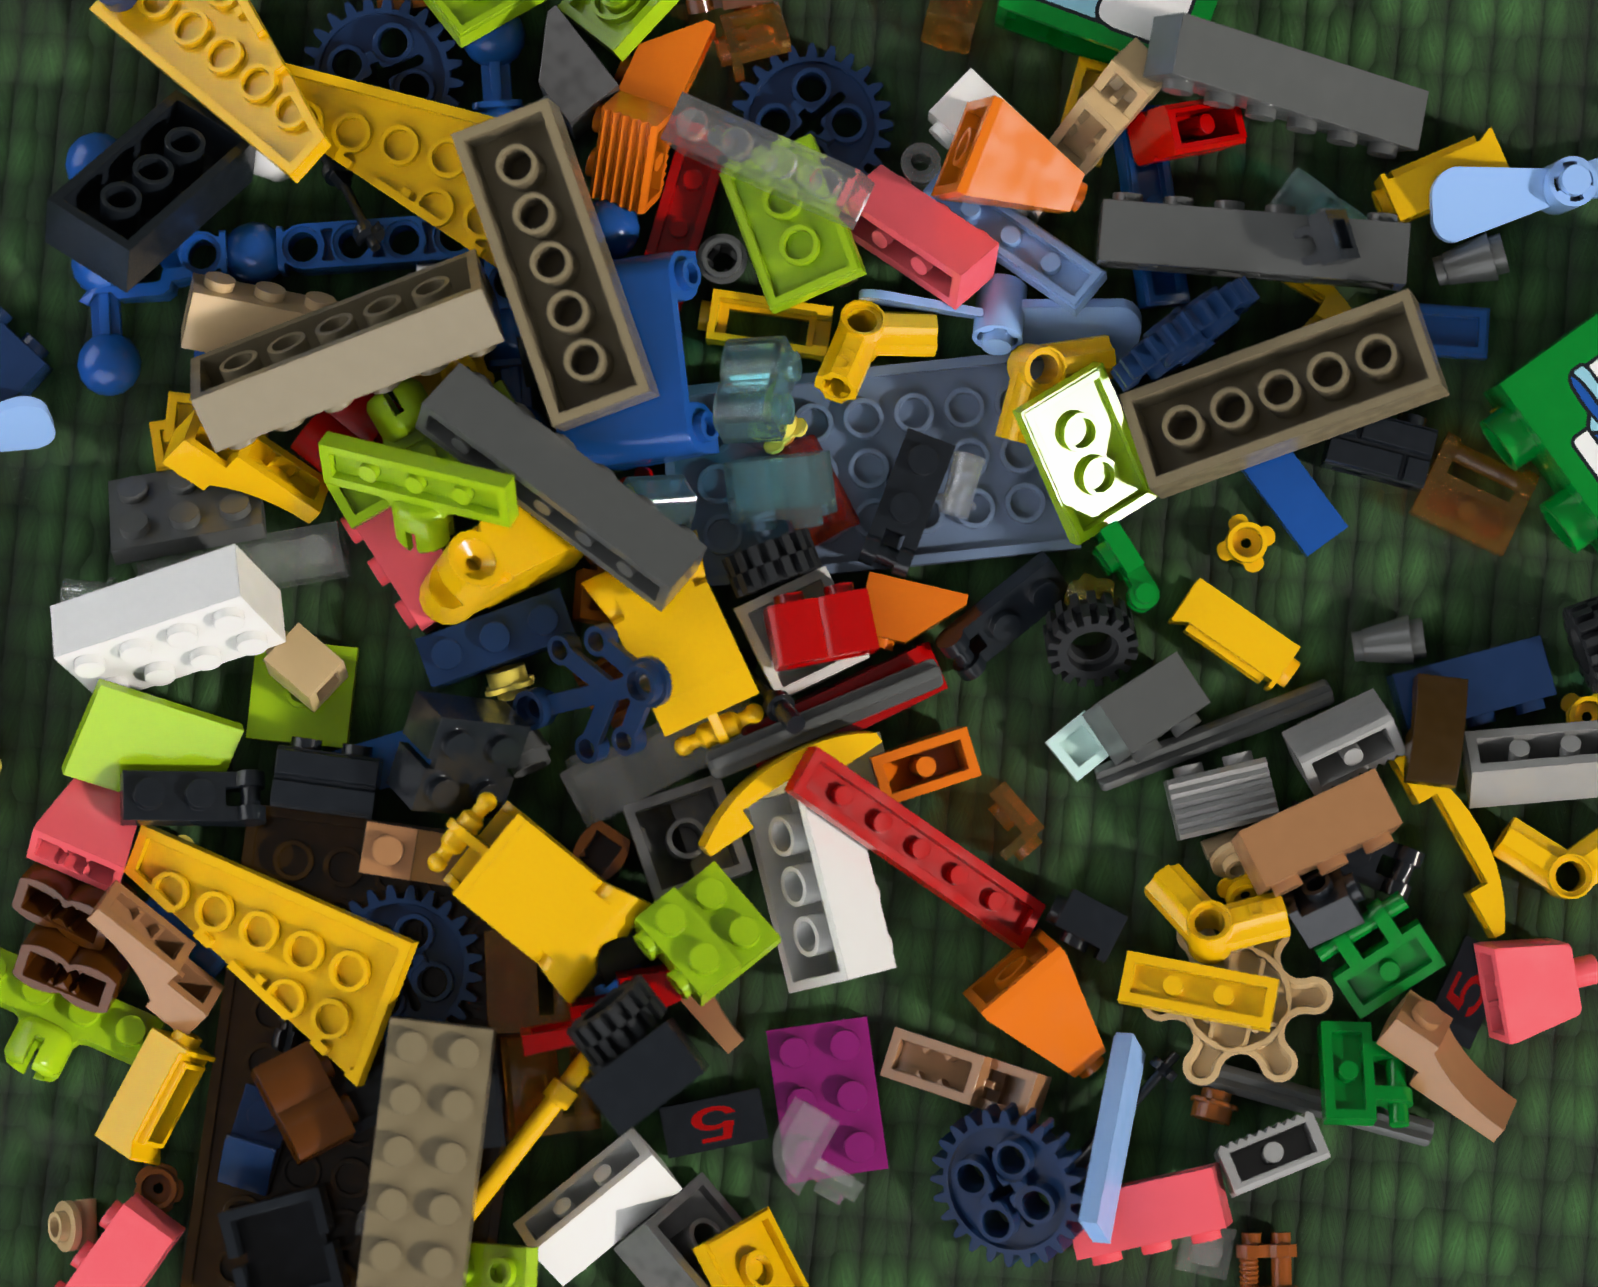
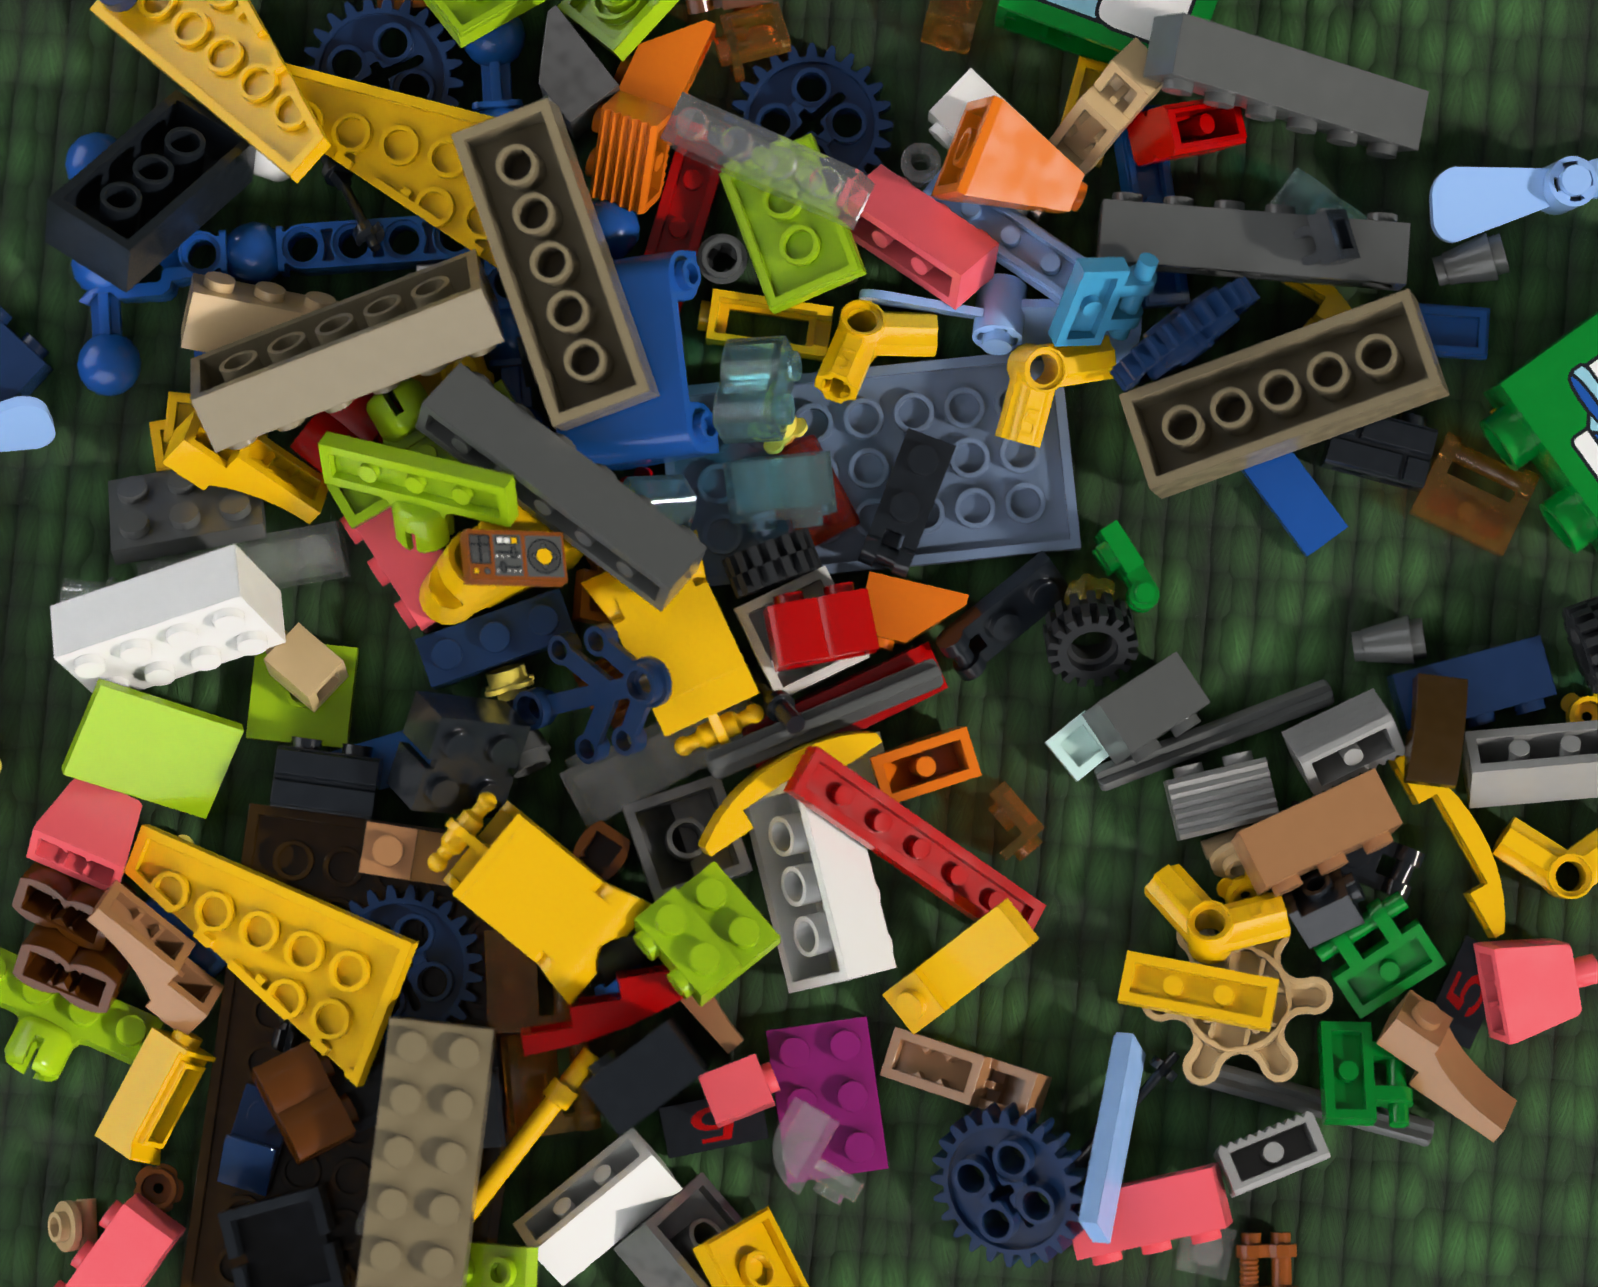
(191, 798): black plate -> none
(513, 558): none -> tile
(616, 1020): black tyre -> none
(739, 1089): none -> coral brick
(960, 966): none -> yellow slope
(961, 485): clear pin -> none
(1041, 1005): orange slope -> none
(1084, 452): tile -> none
(1086, 923): black brick -> none
(1093, 300): none -> dark azure plate
(1213, 1106): dark orange plate -> none
(1236, 636): yellow window -> none
(1242, 529): yellow plate -> none
(1408, 187): yellow window -> none

